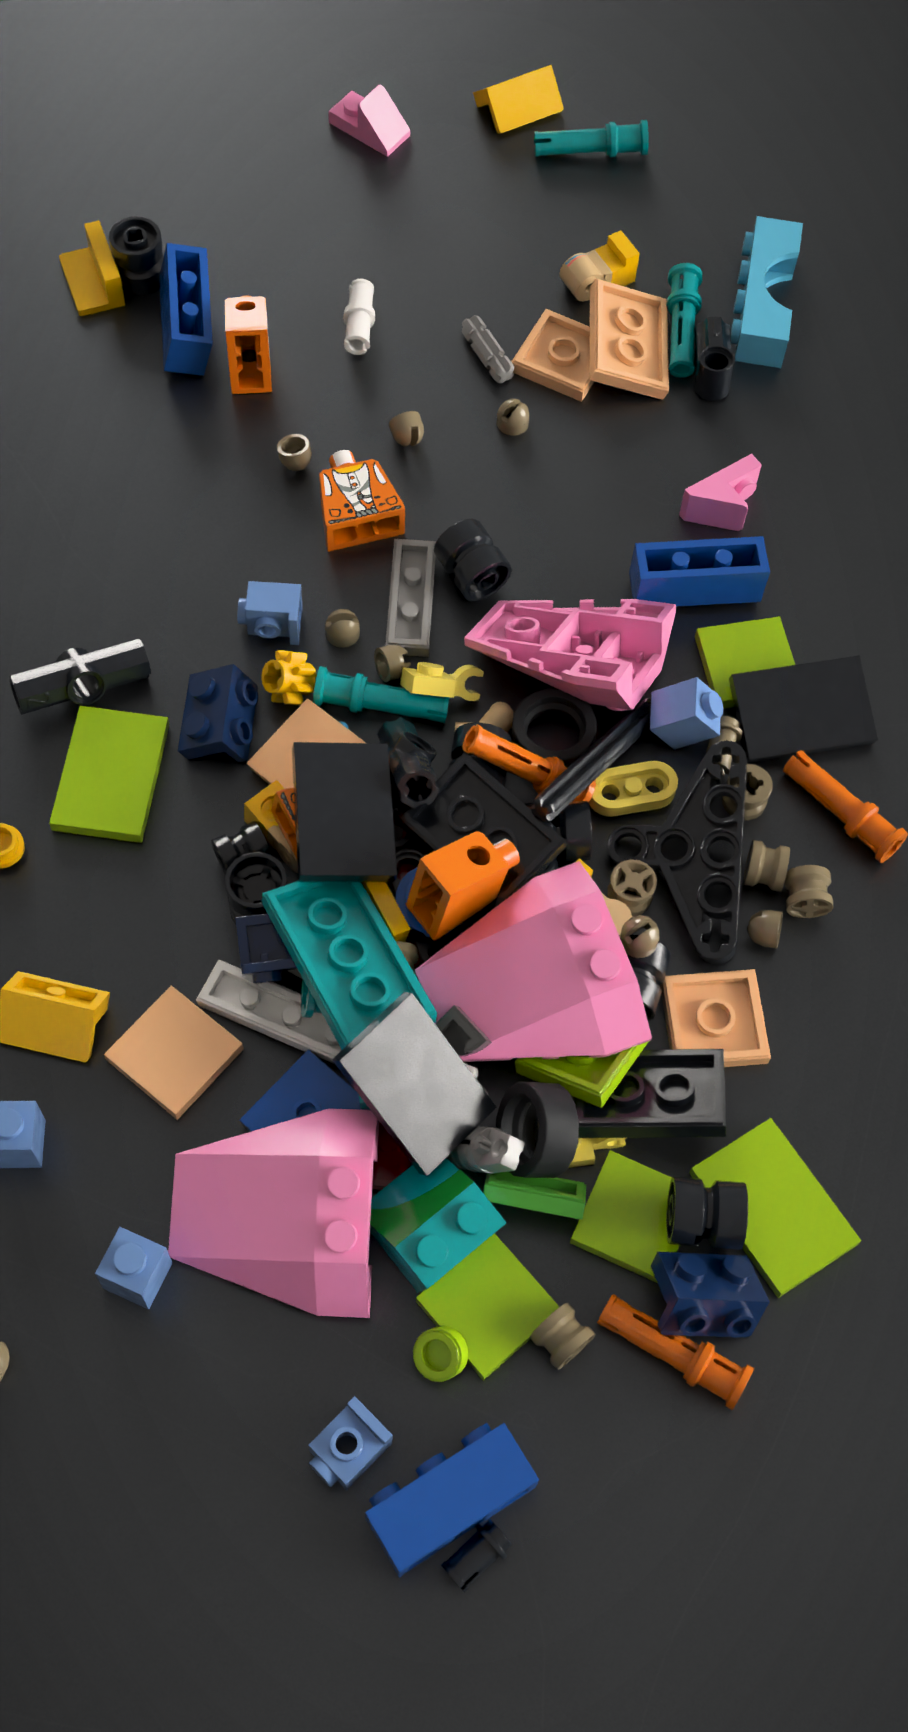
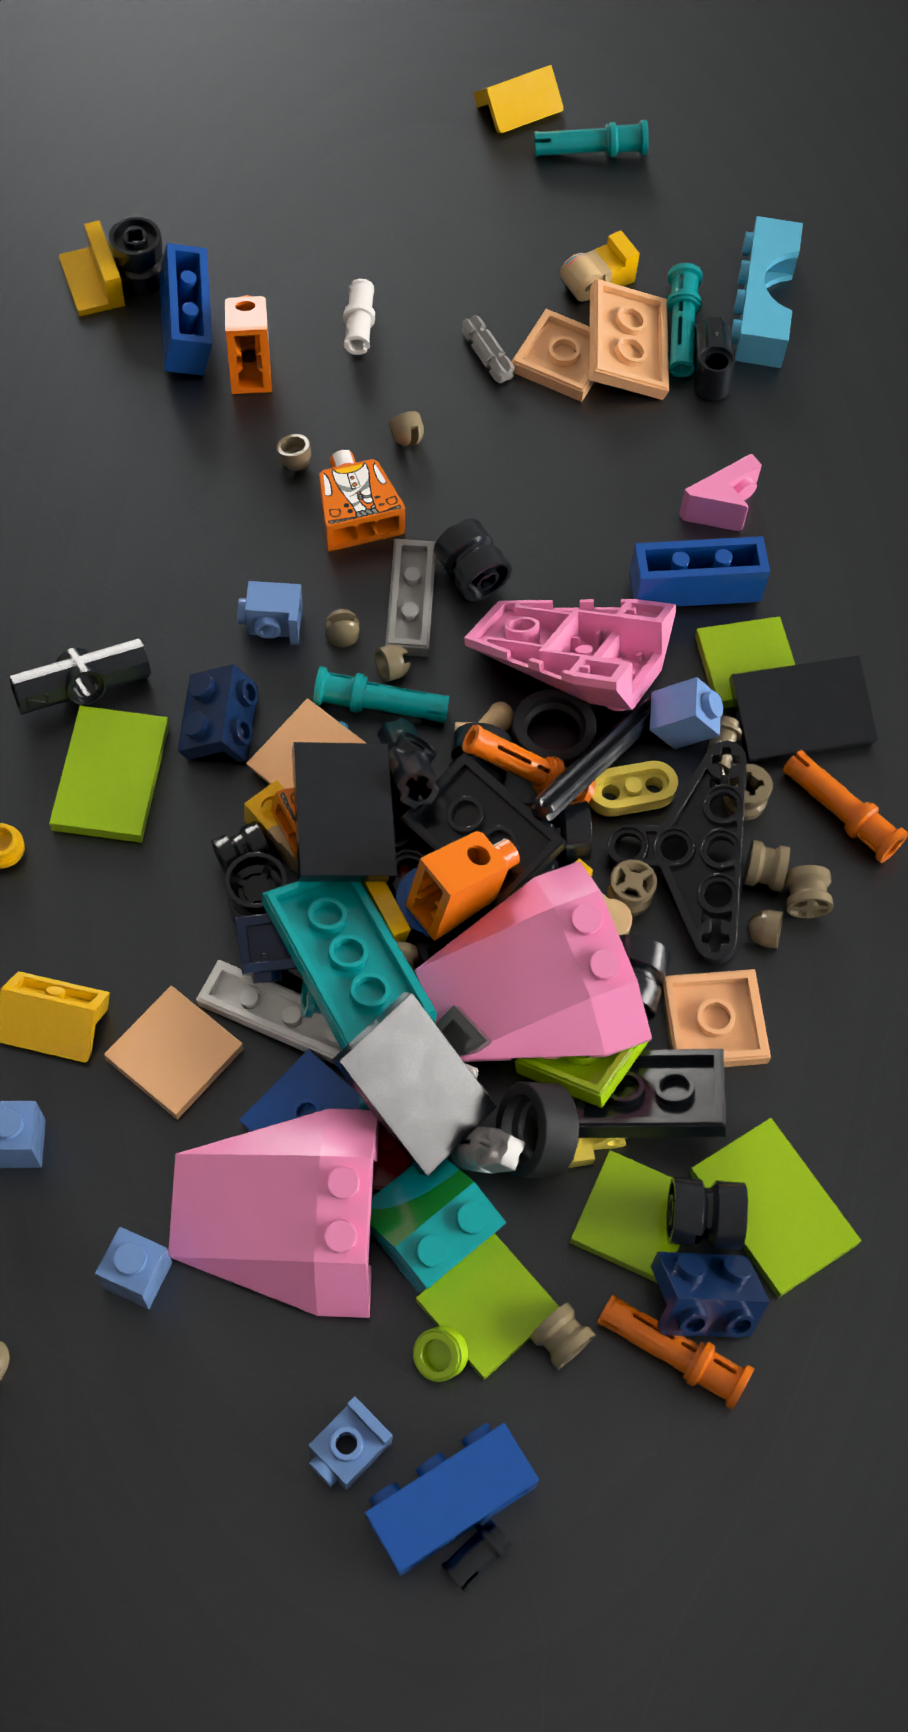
(288, 677): yellow gear -> none
(371, 120): bright pink slope -> none
(431, 680): light yellow plate -> none
(517, 422): dark tan hinge -> none
(544, 1195): bright green tile -> none
(646, 942): dark tan hinge -> none

